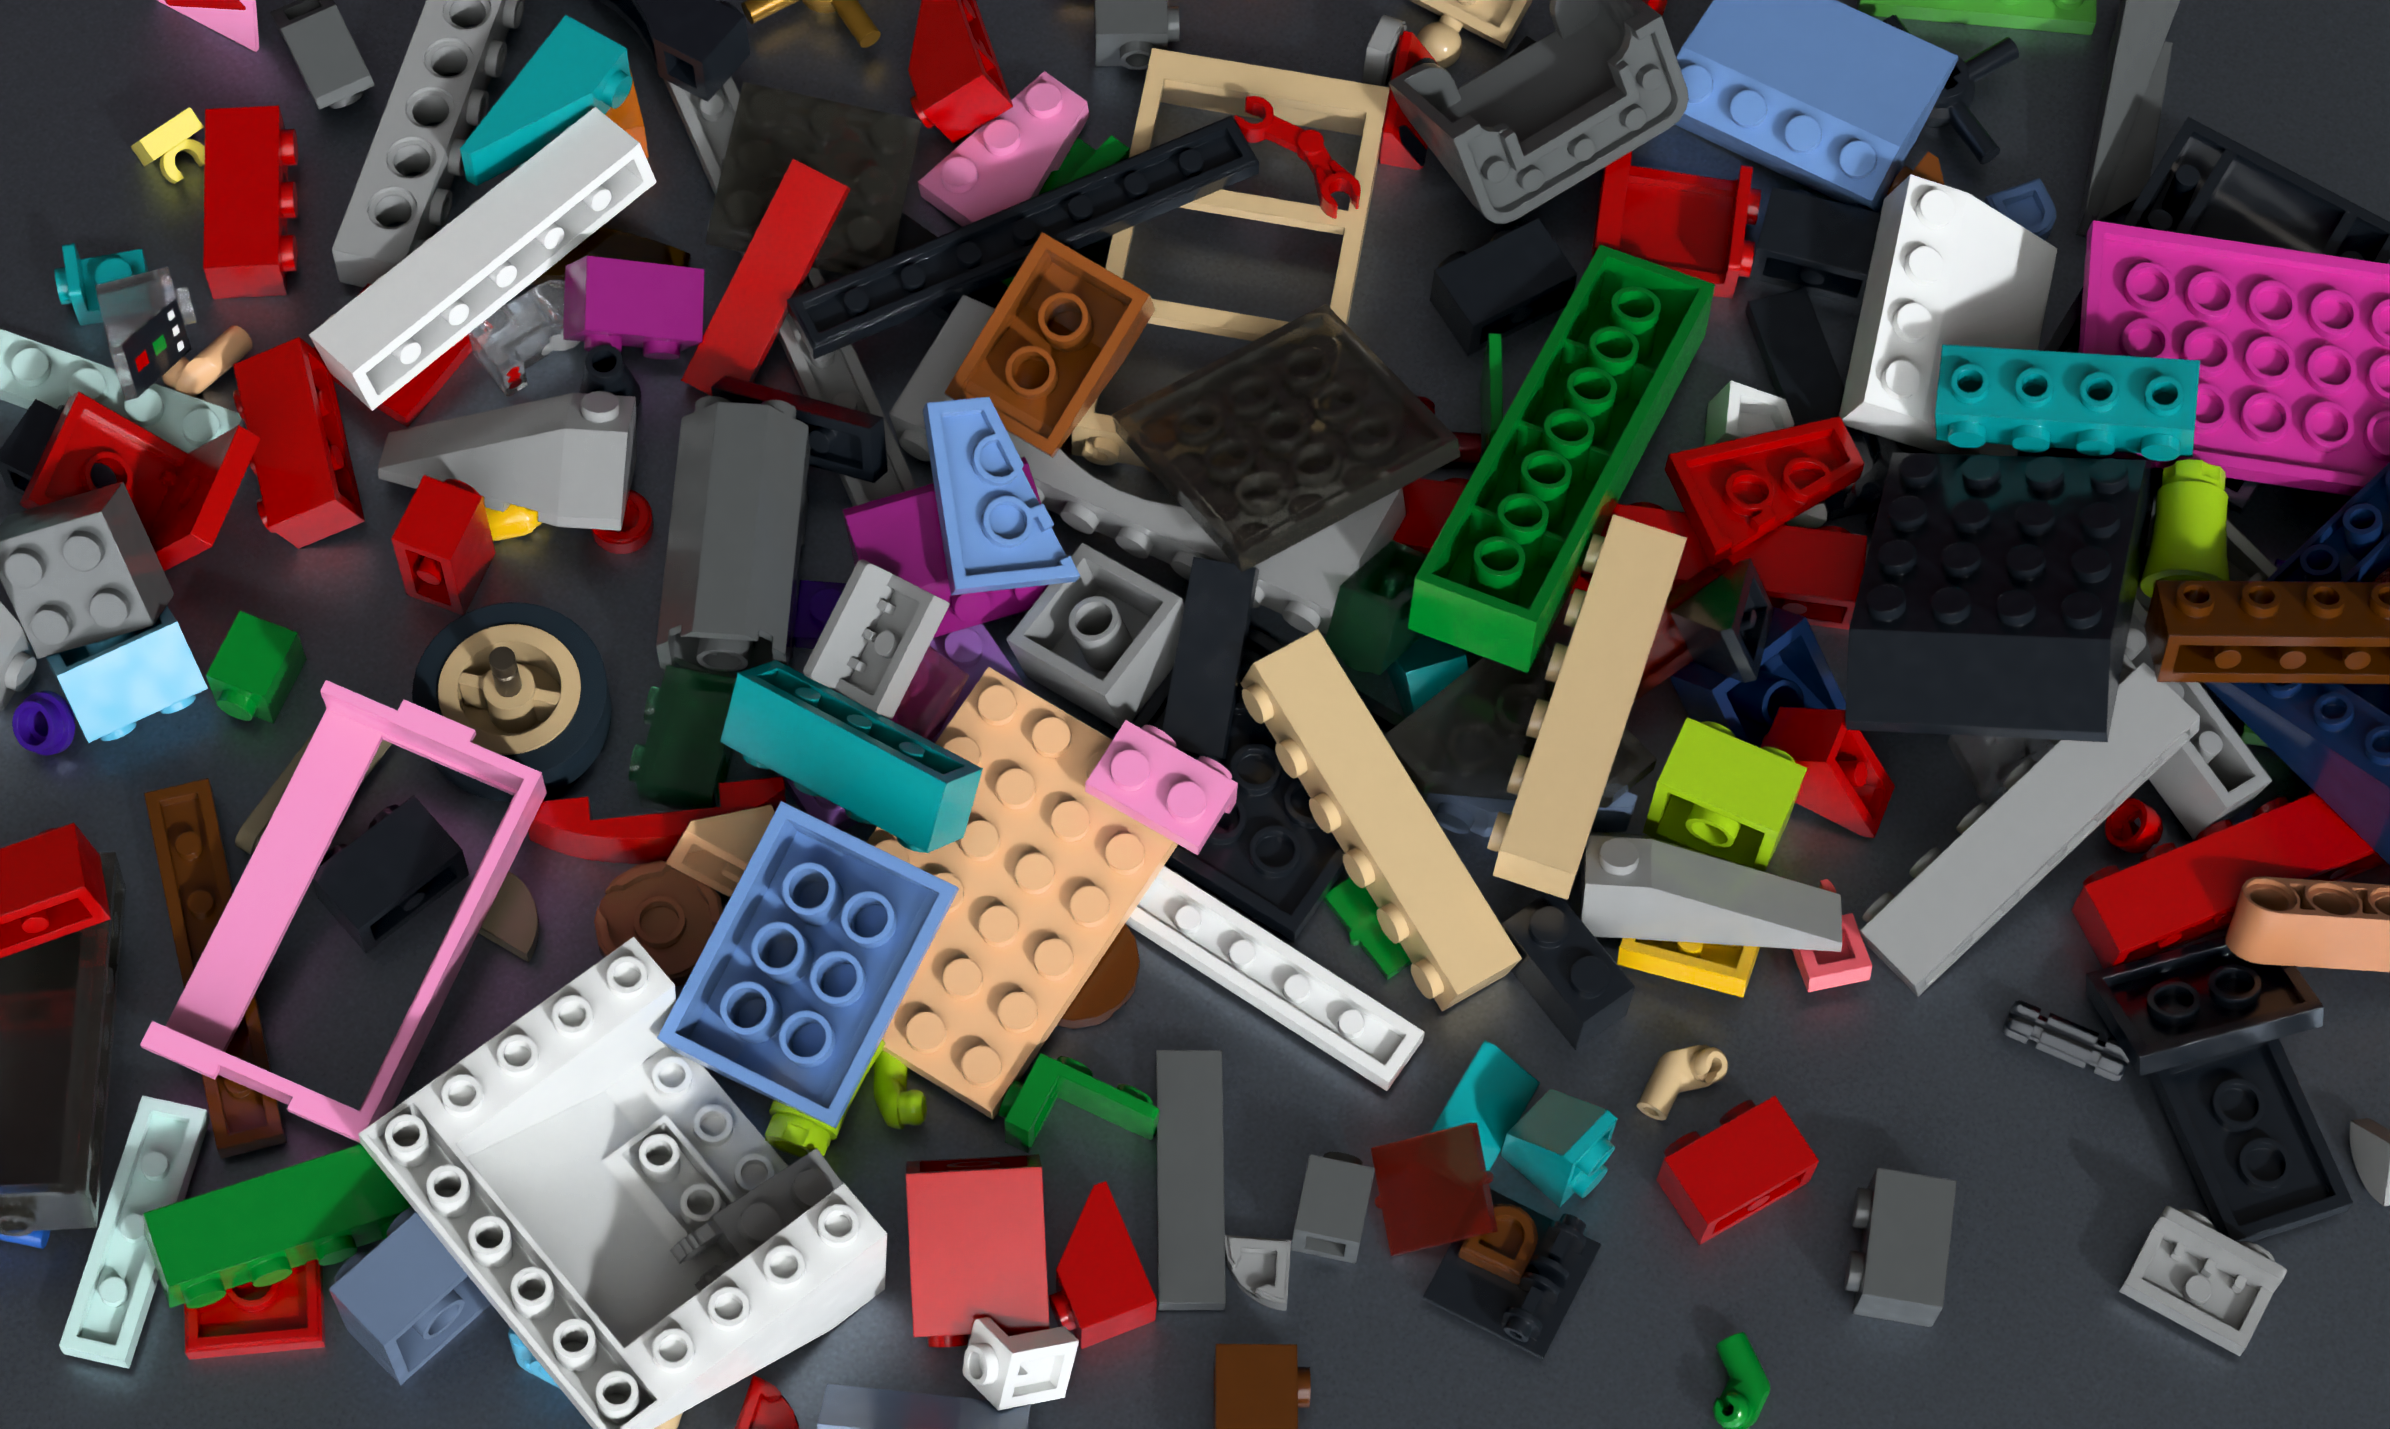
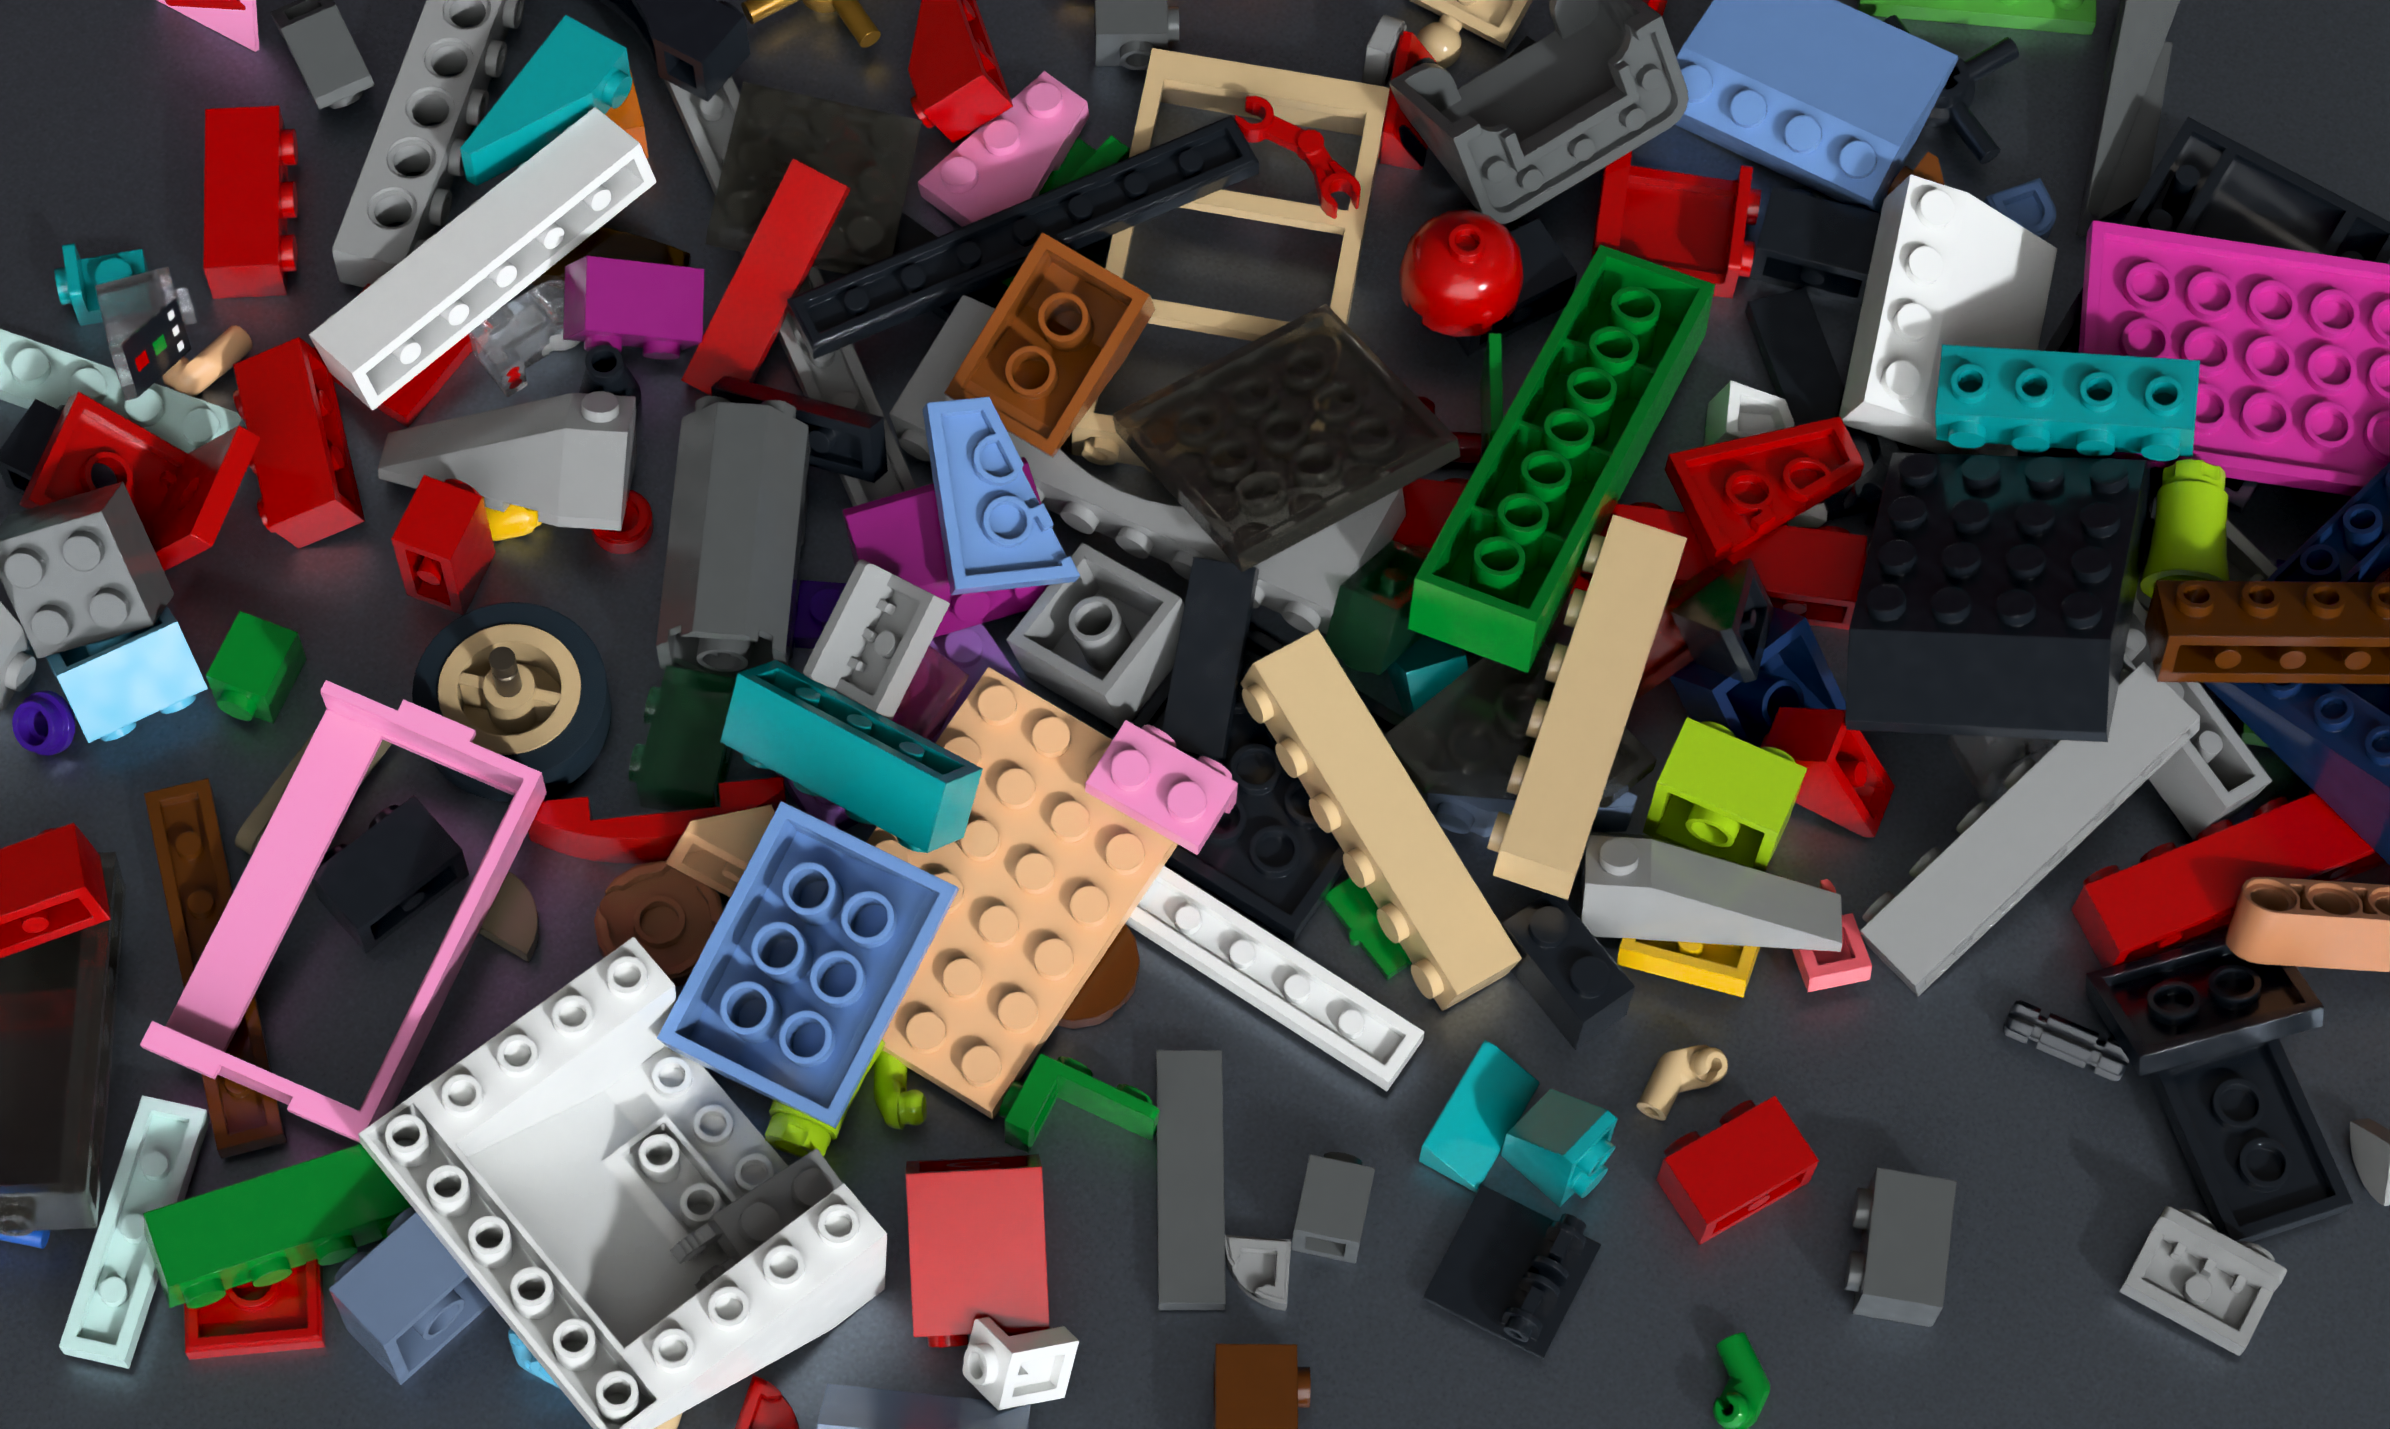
(168, 141): light yellow tile -> none
(1101, 1276): red slope -> none
(1434, 1189): clear red piece -> none
(1461, 273): none -> red cylinder
(1505, 1251): reddish brown tile -> none
(2126, 835): red hinge -> none

